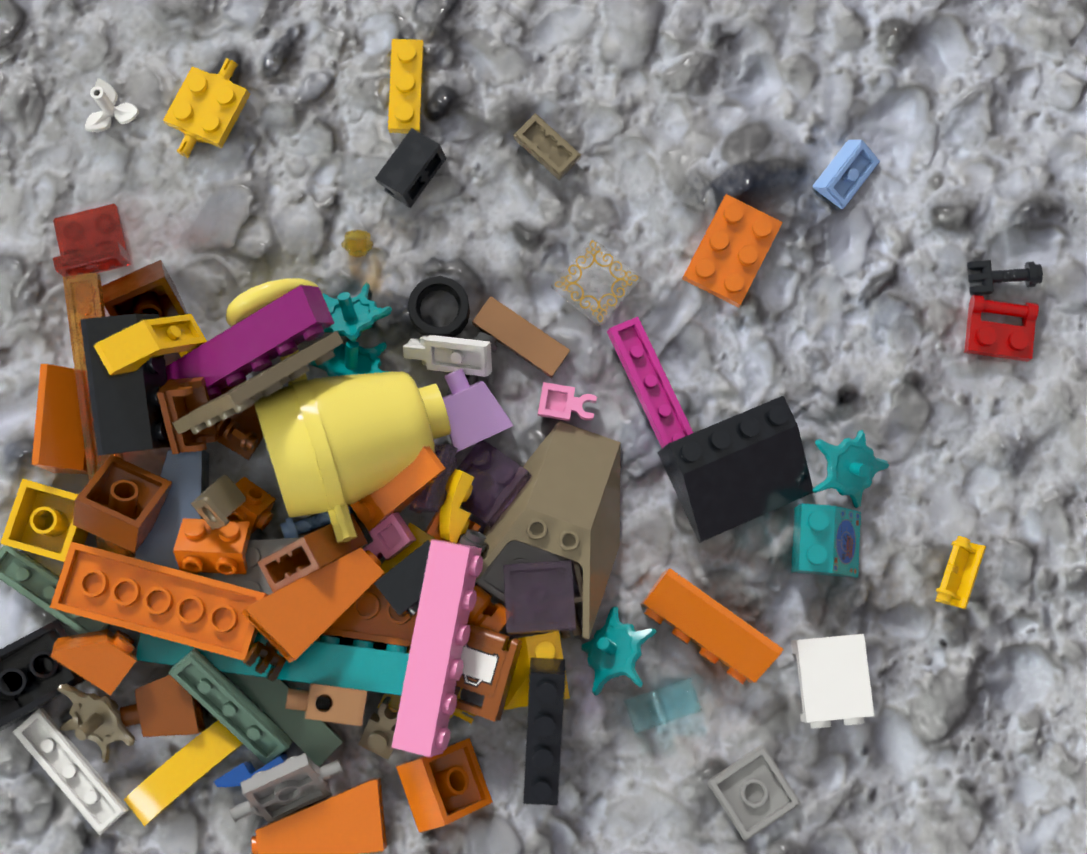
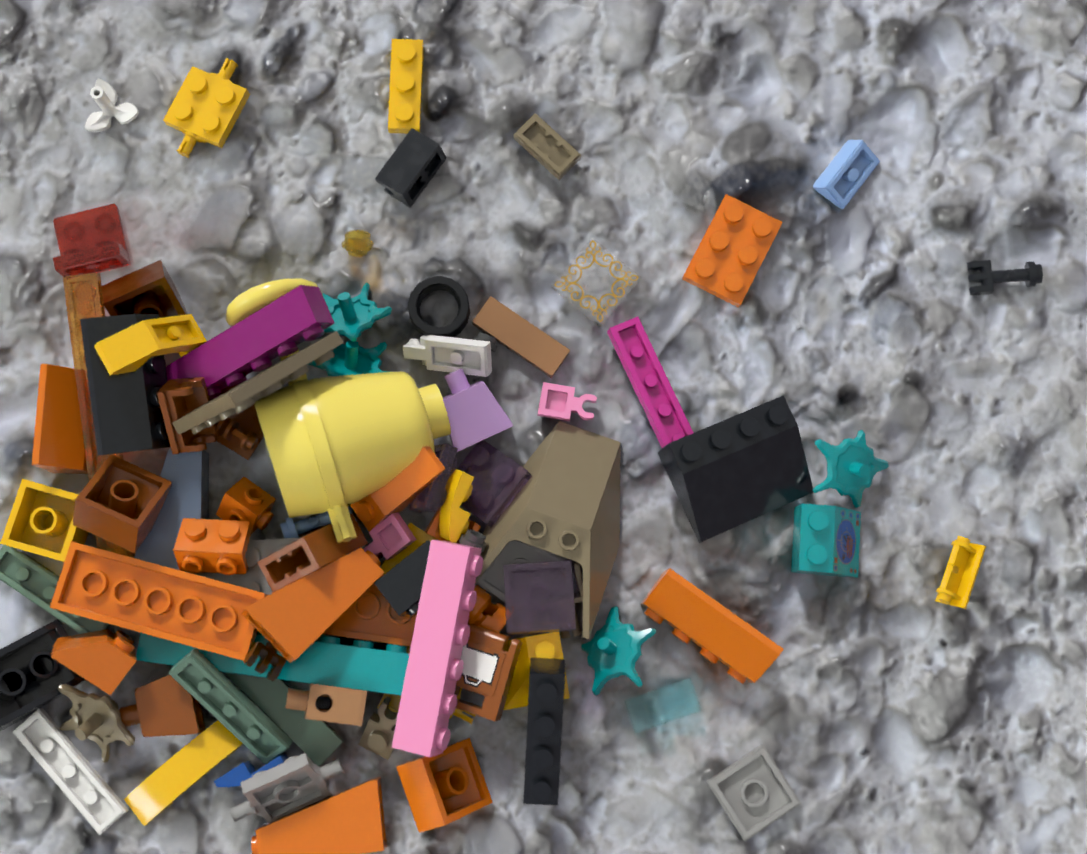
(218, 502): dark tan bracket -> none
(833, 680): white panel -> none
(1001, 339): red plate -> none

